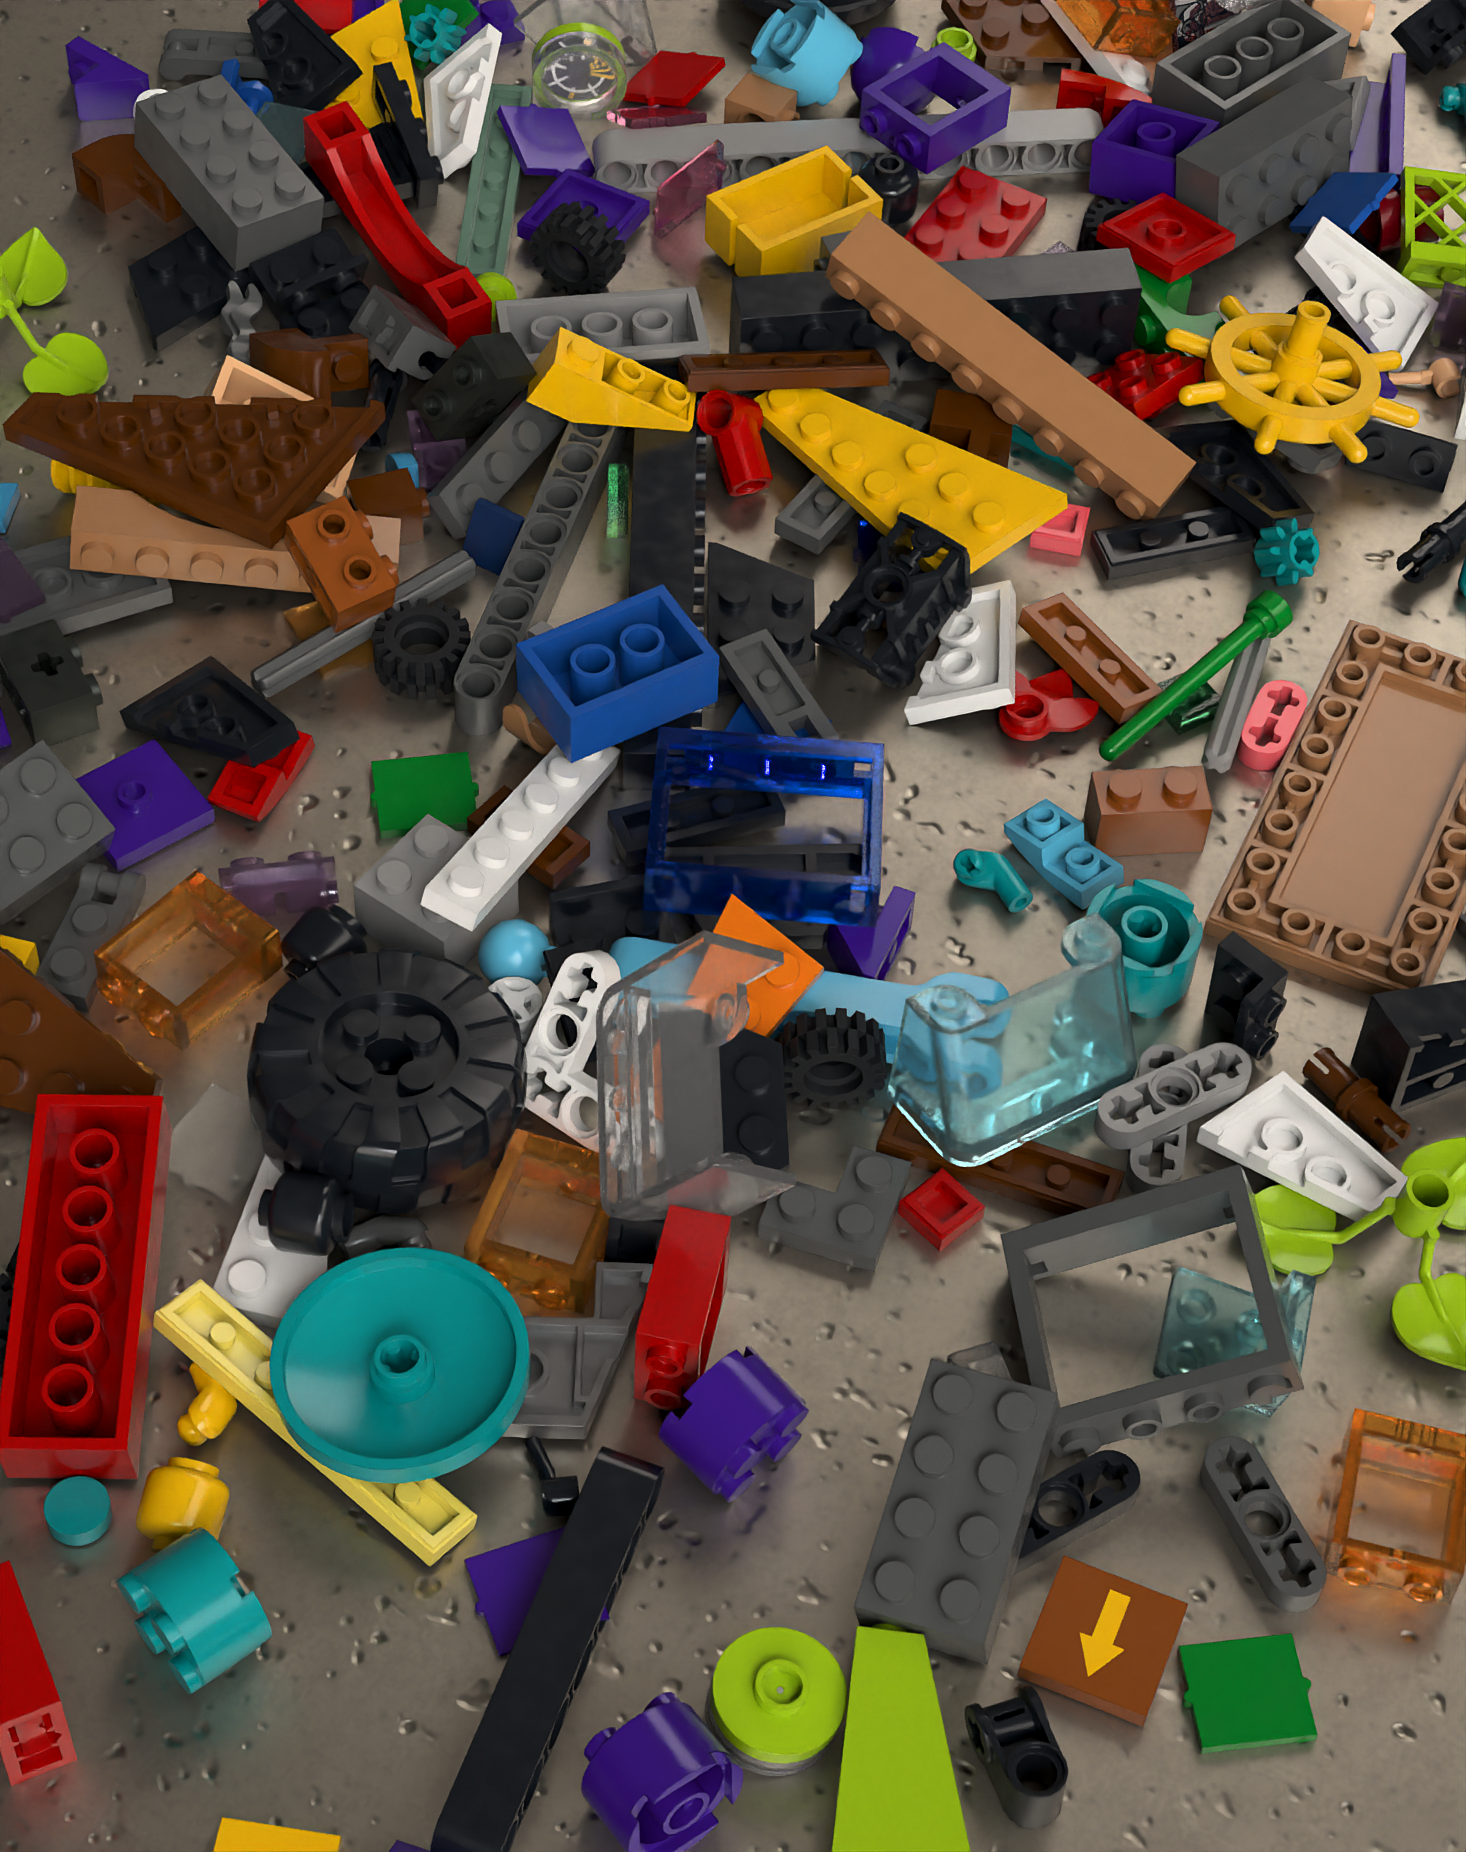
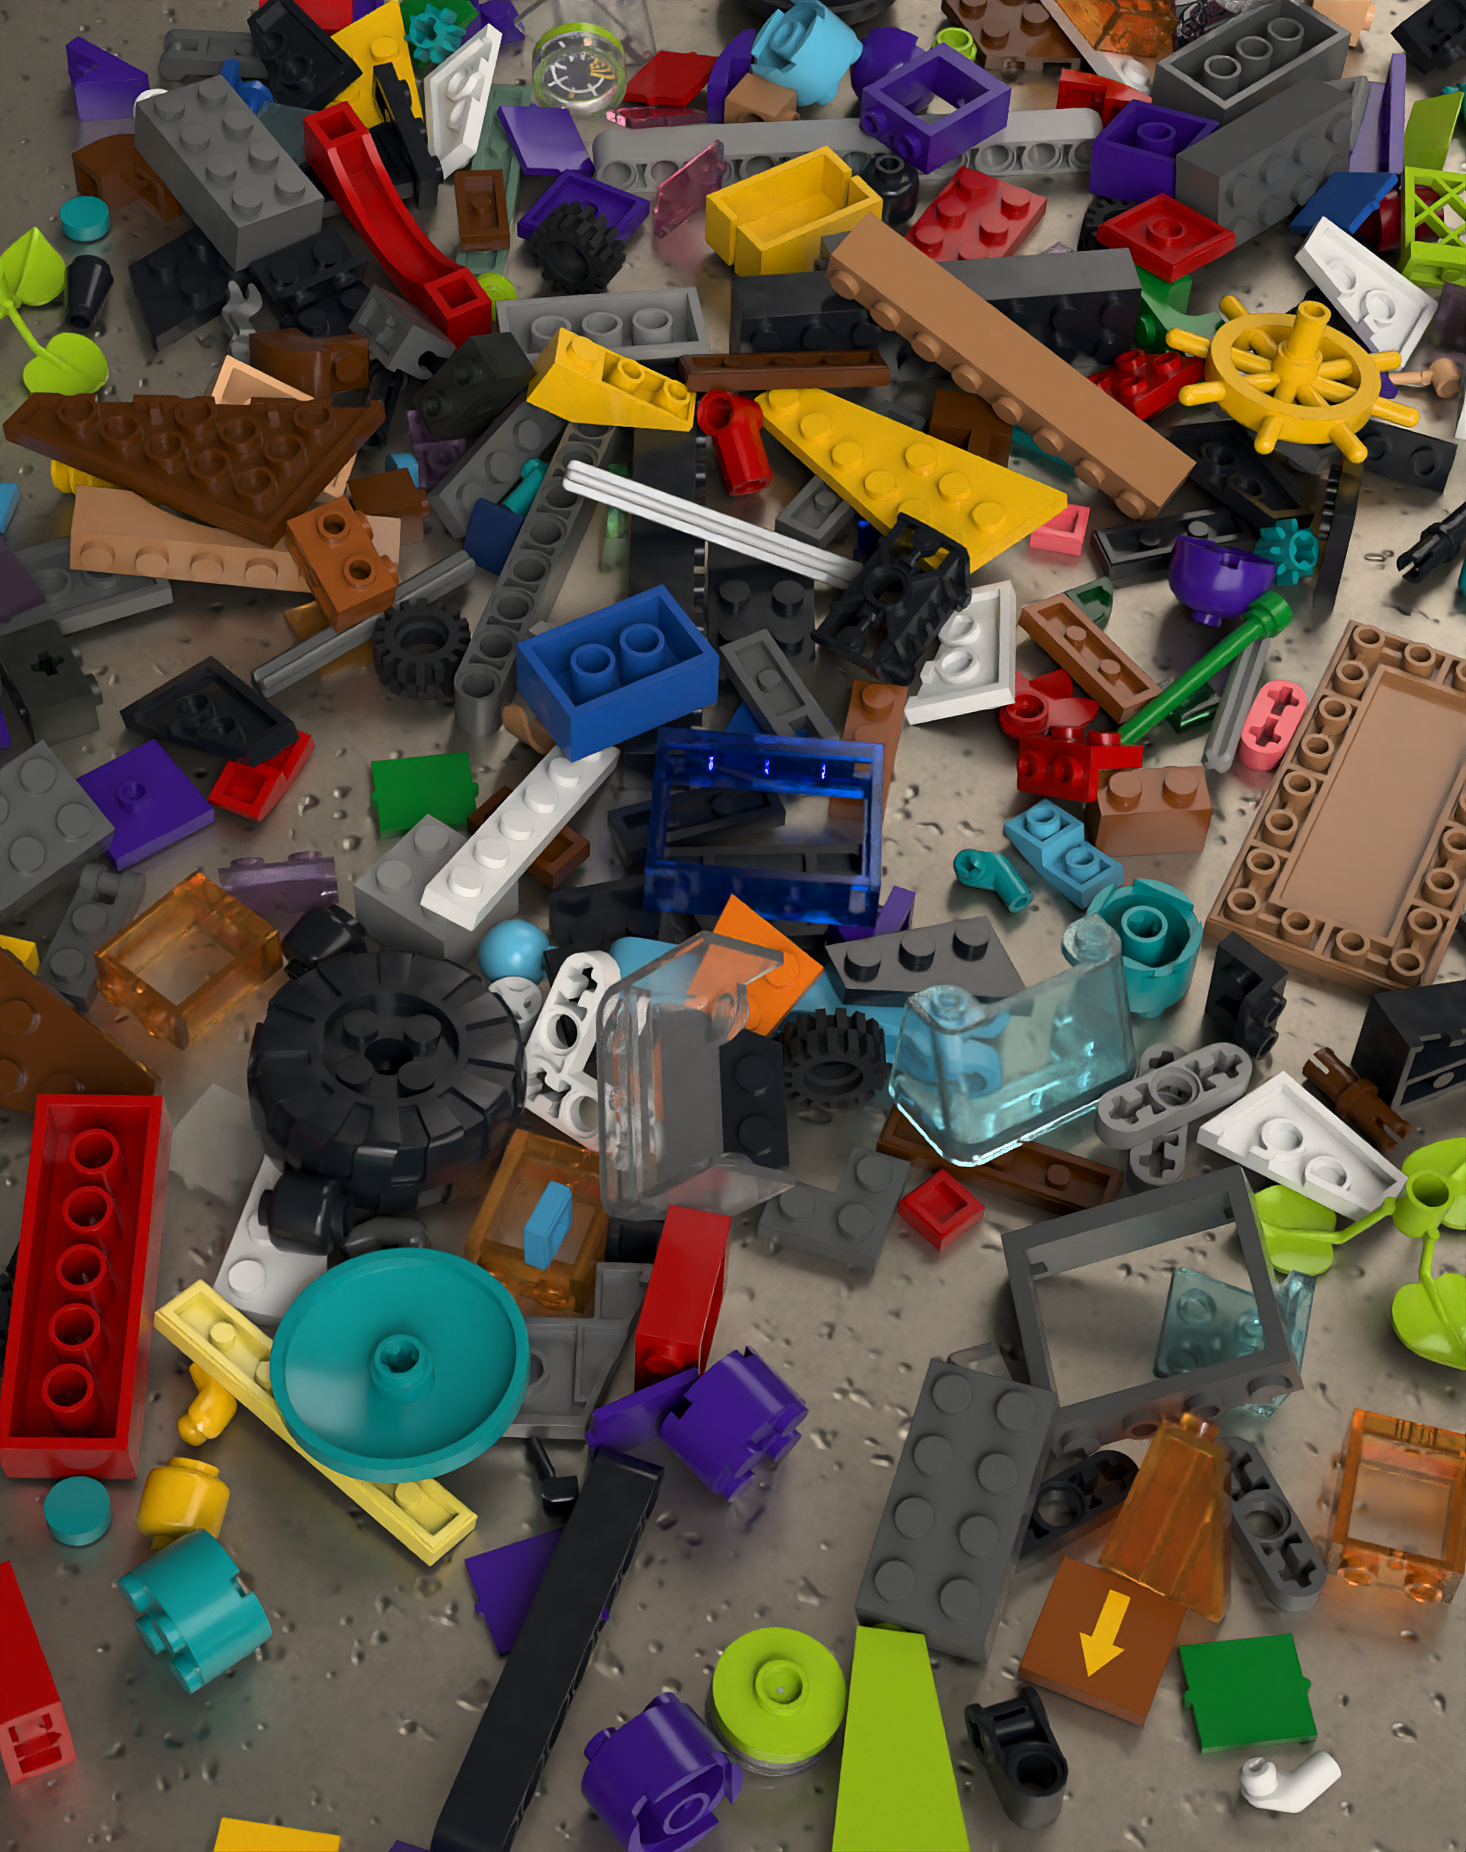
(84, 218): none -> teal tile
(86, 291): none -> black cone
(481, 210): none -> reddish brown plate
(523, 496): none -> teal arm
(548, 1225): none -> dark azure tile
(639, 1415): none -> dark purple piece
(709, 525): none -> axle
(727, 72): none -> dark purple slope
(872, 717): none -> dark orange plate
(903, 963): none -> wing
(1069, 763): none -> red bracket
(1094, 600): none -> dark green tile
(1179, 1518): none -> clear orange slope
(1216, 579): none -> dark purple cylinder
(1286, 1791): none -> white arm
(1336, 528): none -> black wing
(1431, 131): none -> lime slope

